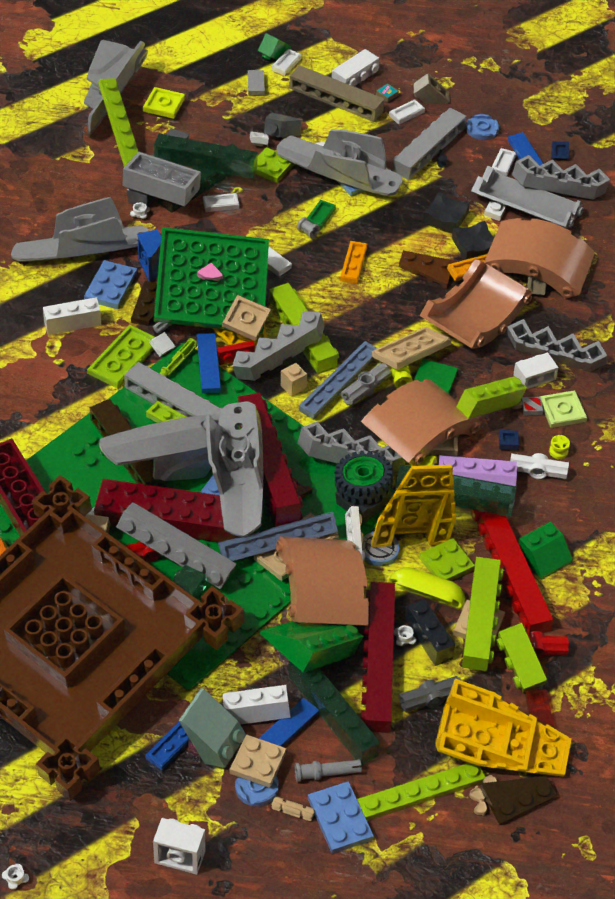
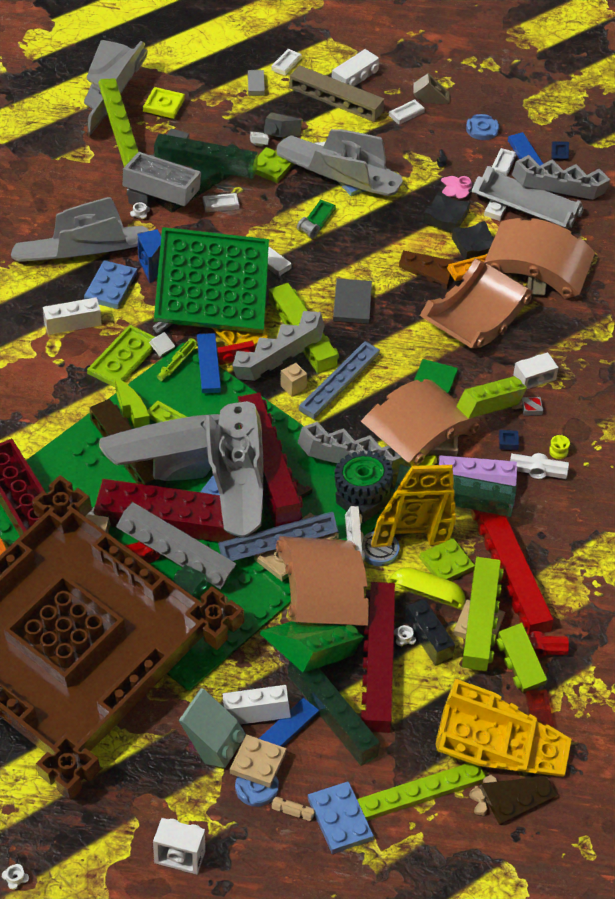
(131, 404): none -> lime slope
(145, 306): dark brown wing -> none
(157, 387): light grey brick -> none
(168, 747): blue tile -> none
(210, 272): bright pink tile -> none
(246, 317): tan plate -> none
(272, 47): green slope -> none
(316, 770): light grey pin -> none
(352, 301): none -> dark grey tile
(353, 262): light orange tile -> none
(365, 384): light grey piece -> none
(387, 92): tile -> none
(401, 376): neon yellow wheel -> none
(411, 348): tan tile -> none
(428, 694): dark grey piece -> none
(429, 143): light grey brick -> none
(457, 186): none -> bright pink plate
(545, 550): green slope -> none
(562, 351): light grey brick -> none
(563, 409): yellowish green tile -> none

